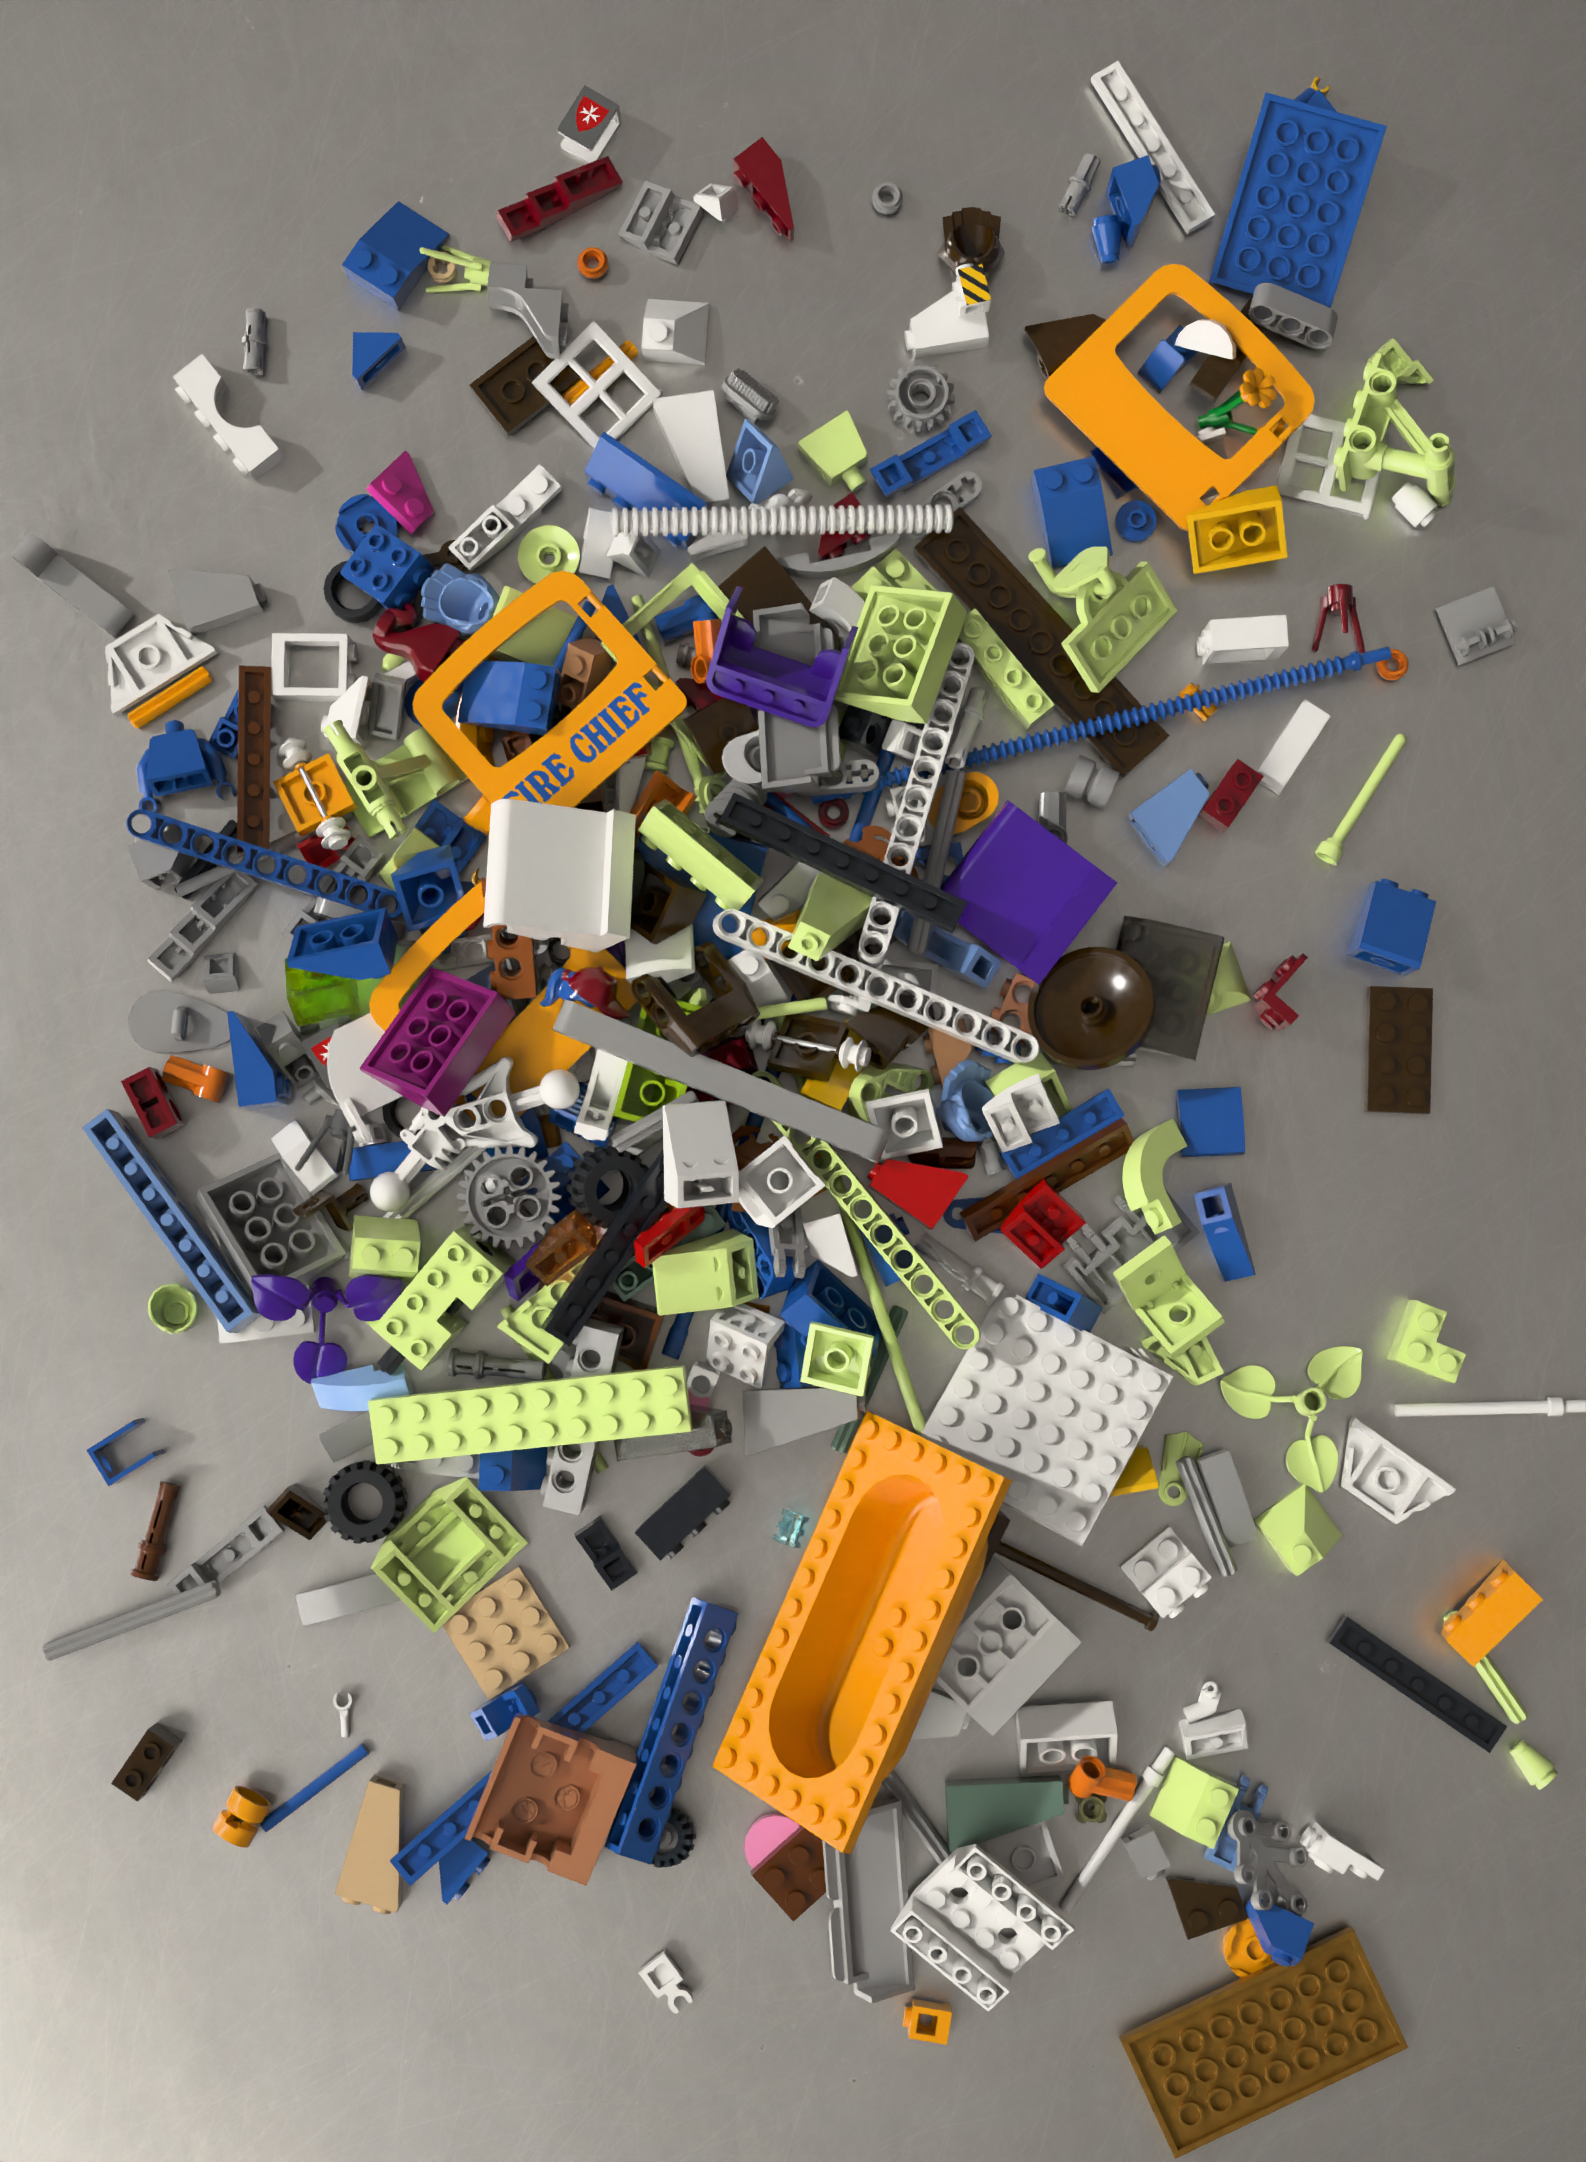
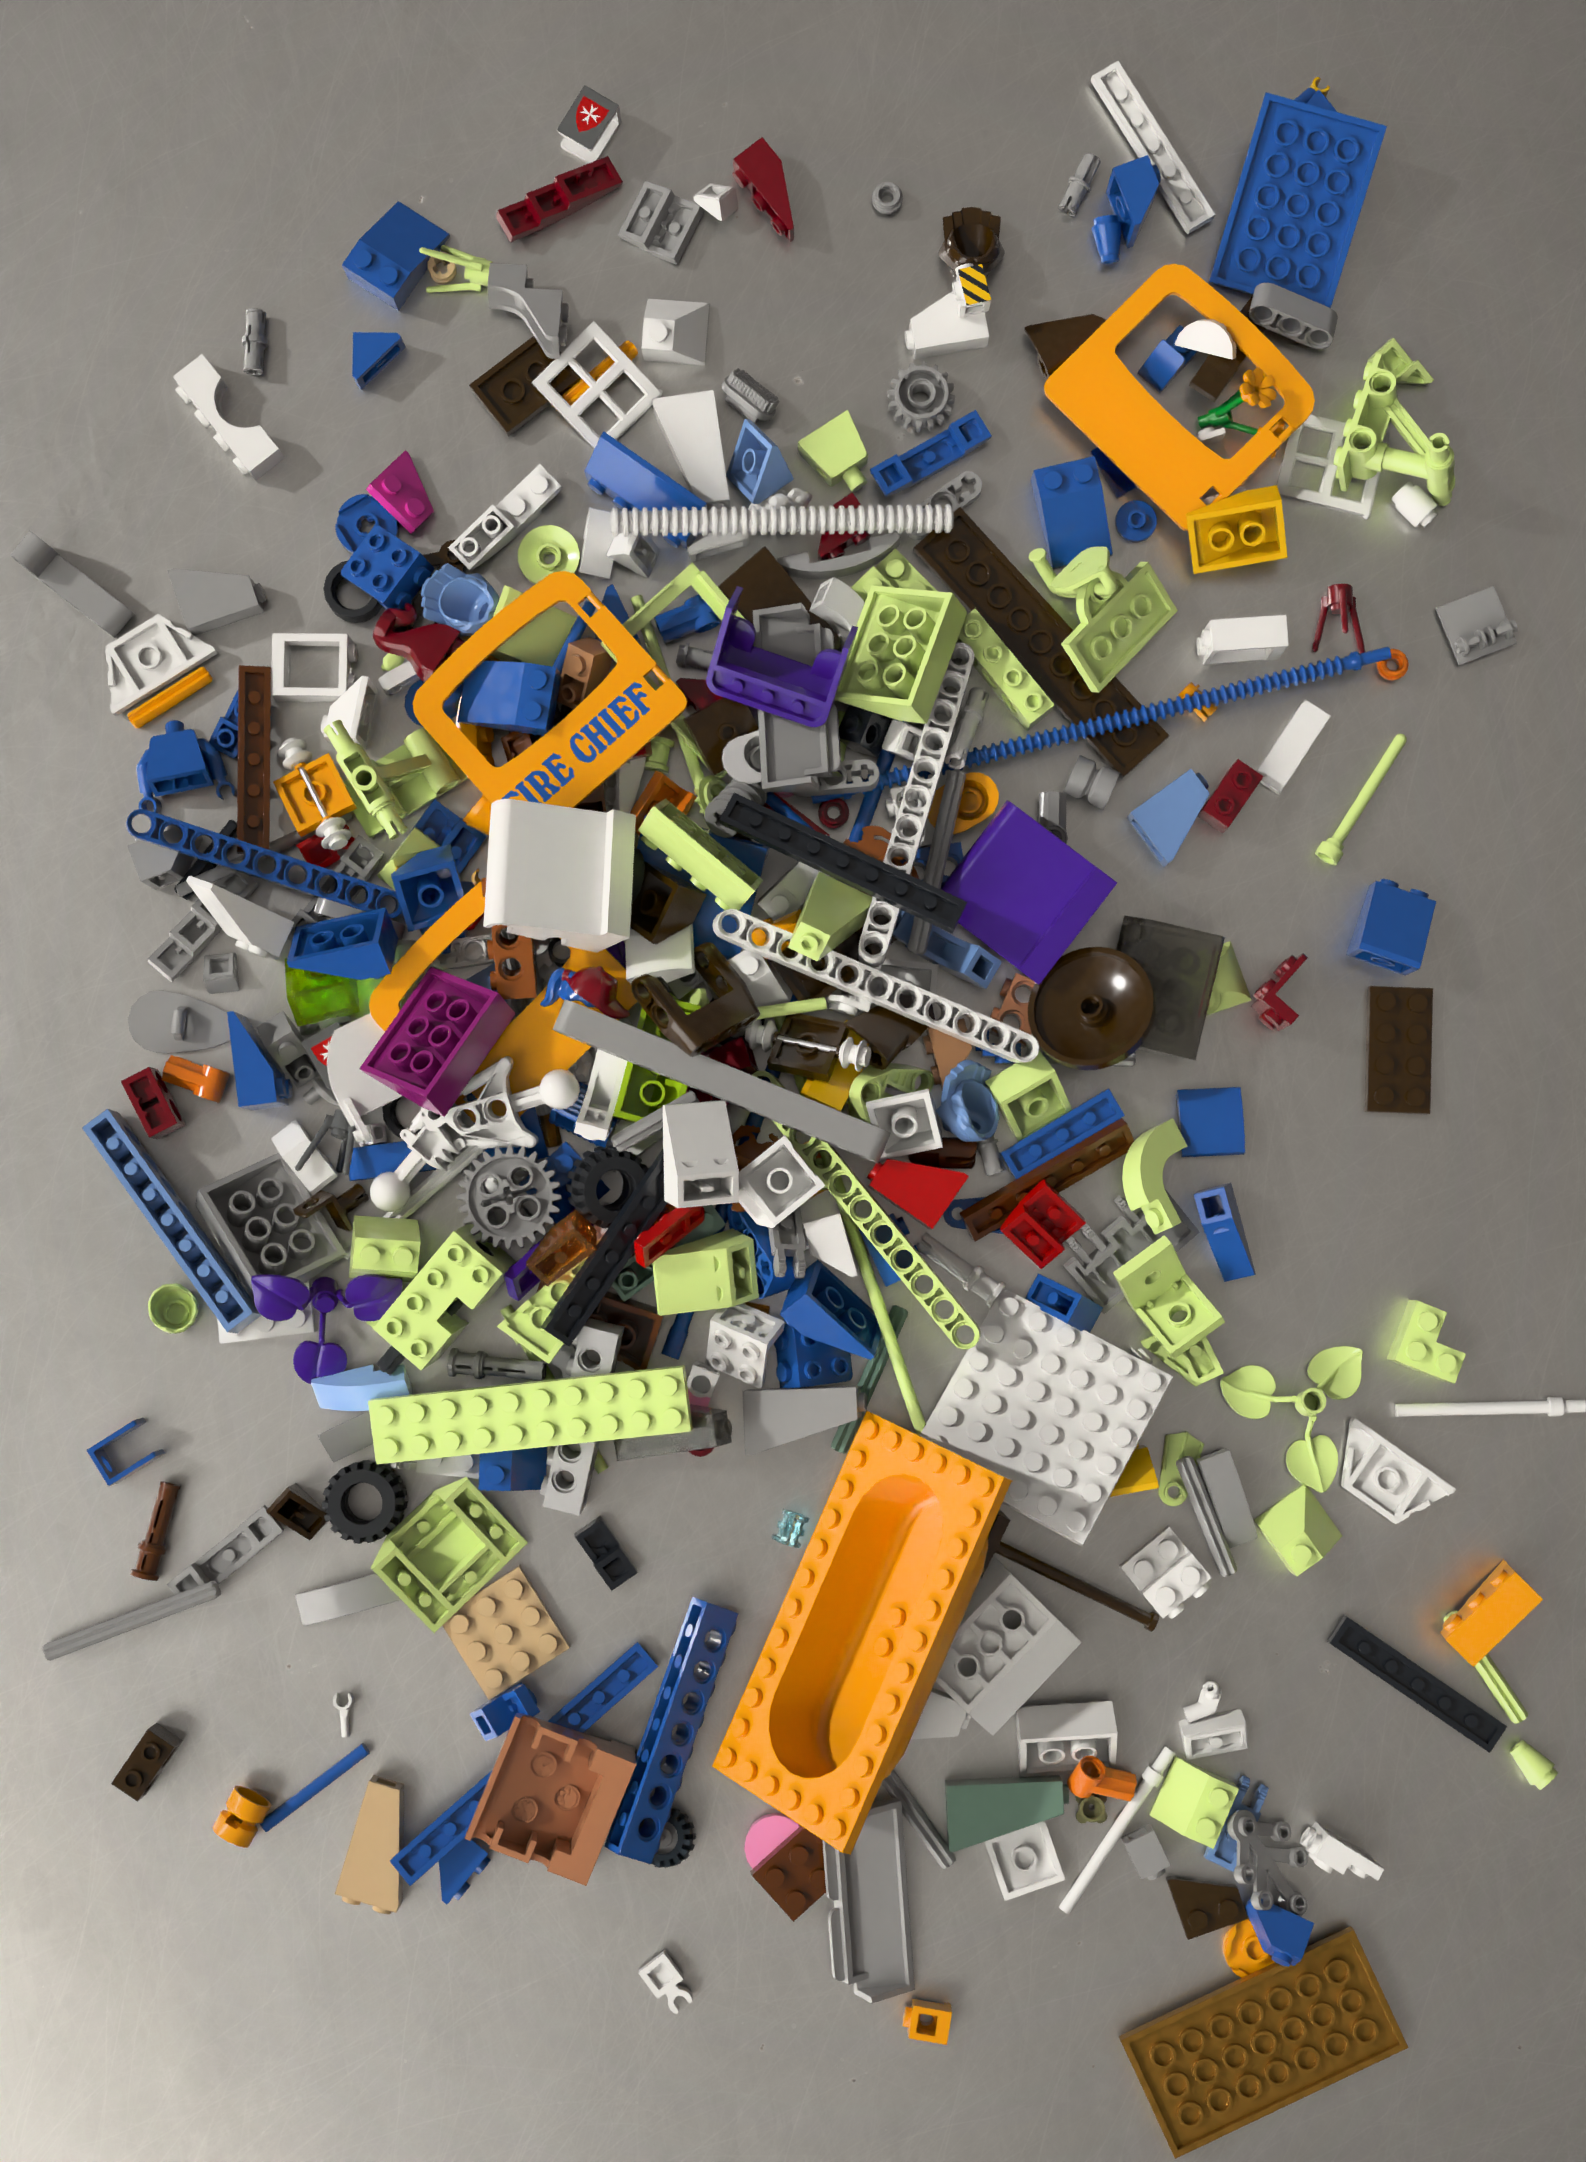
(252, 925): none -> white slope
(387, 706): light grey tile -> none
(592, 254): orange plate -> none
(684, 1513): black brick -> none
(705, 637): orange piece -> none
(837, 1358): yellowish green slope -> none
(964, 1932): white slope -> none
(1019, 1112): white slope -> none

